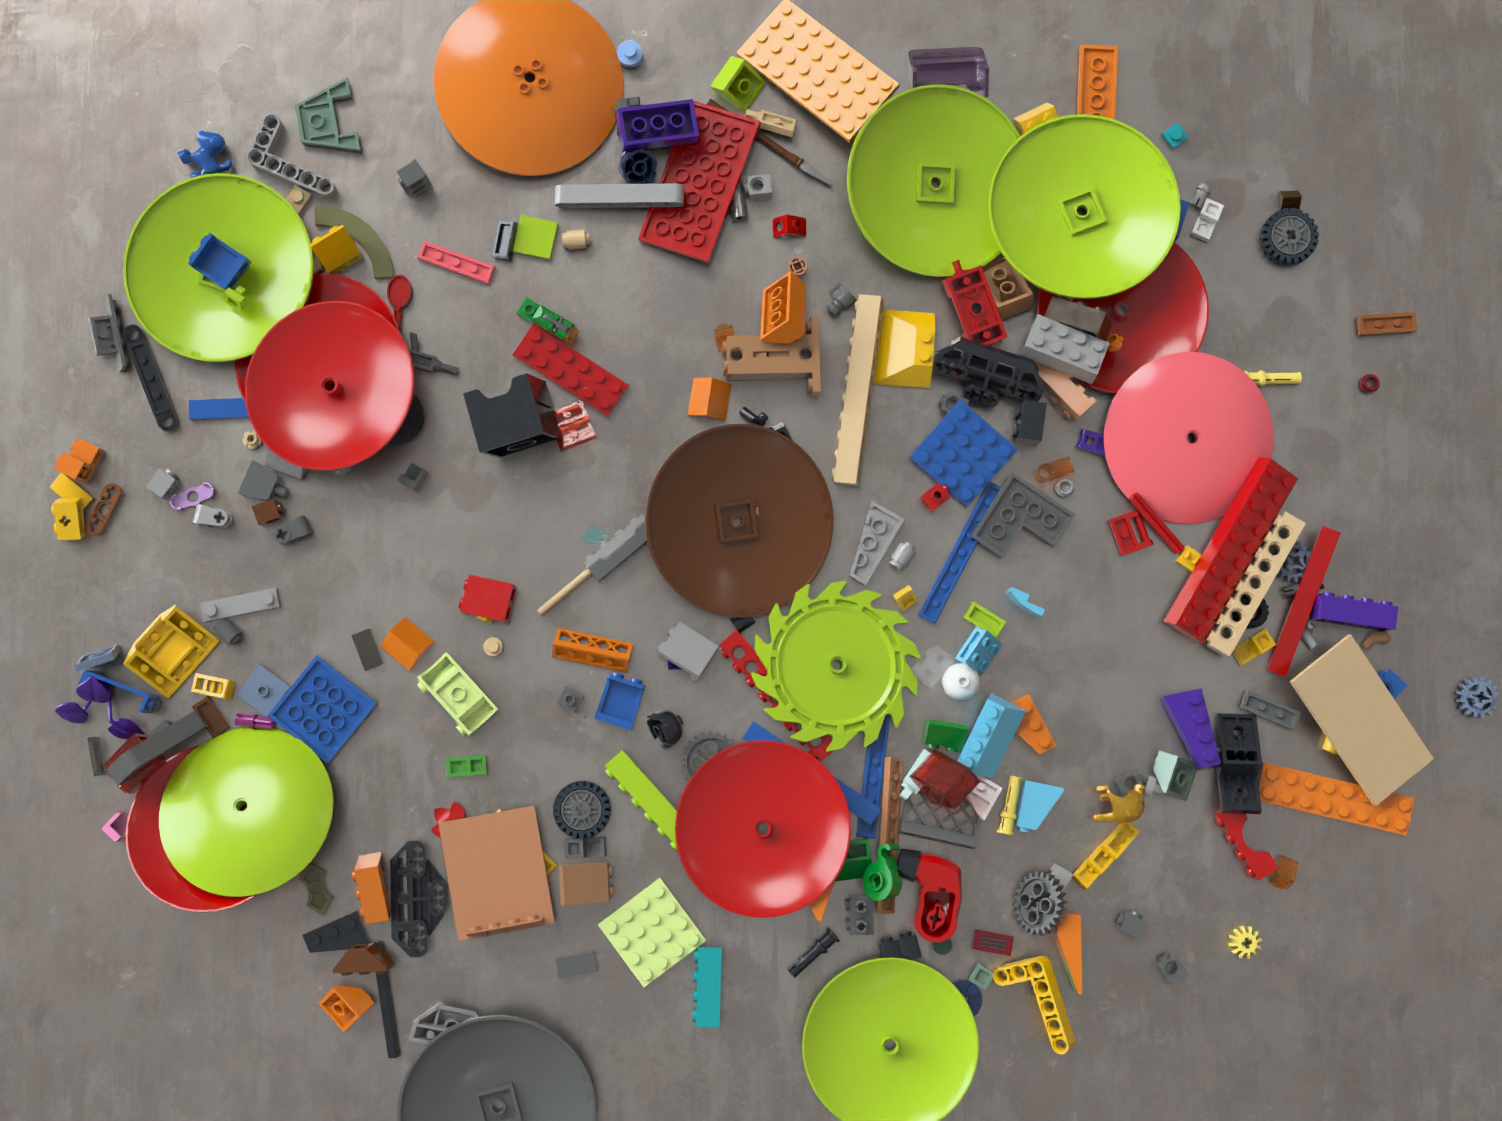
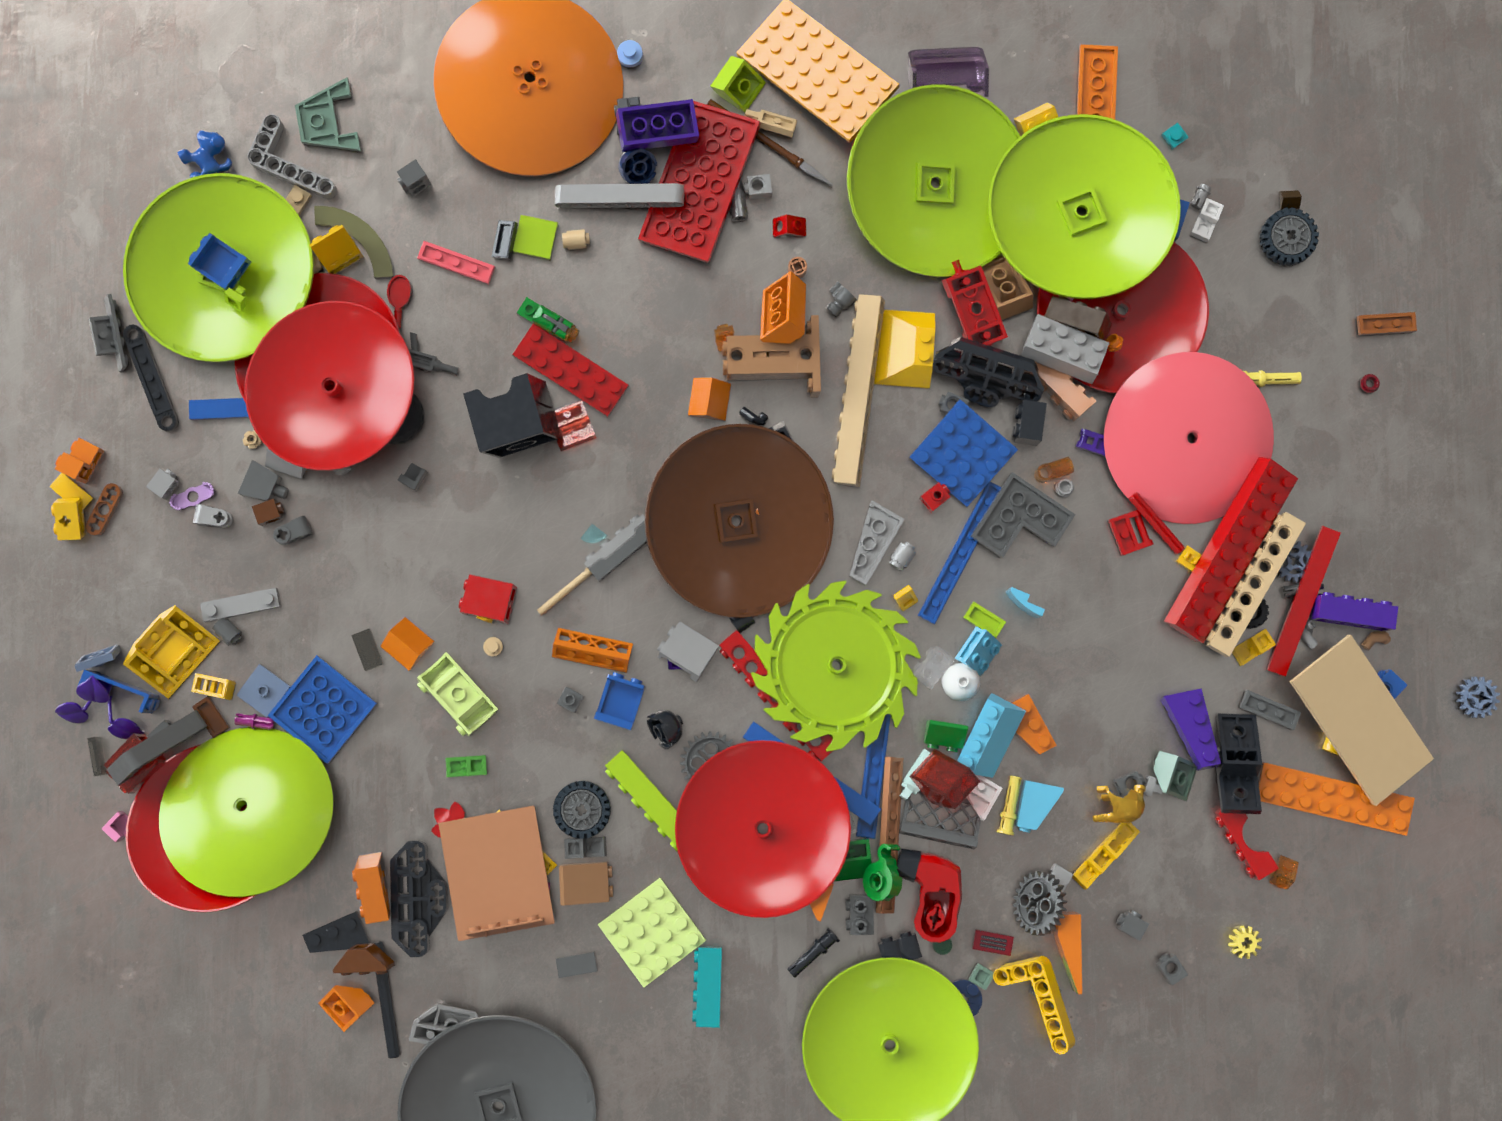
(318, 898): olive tile -> none

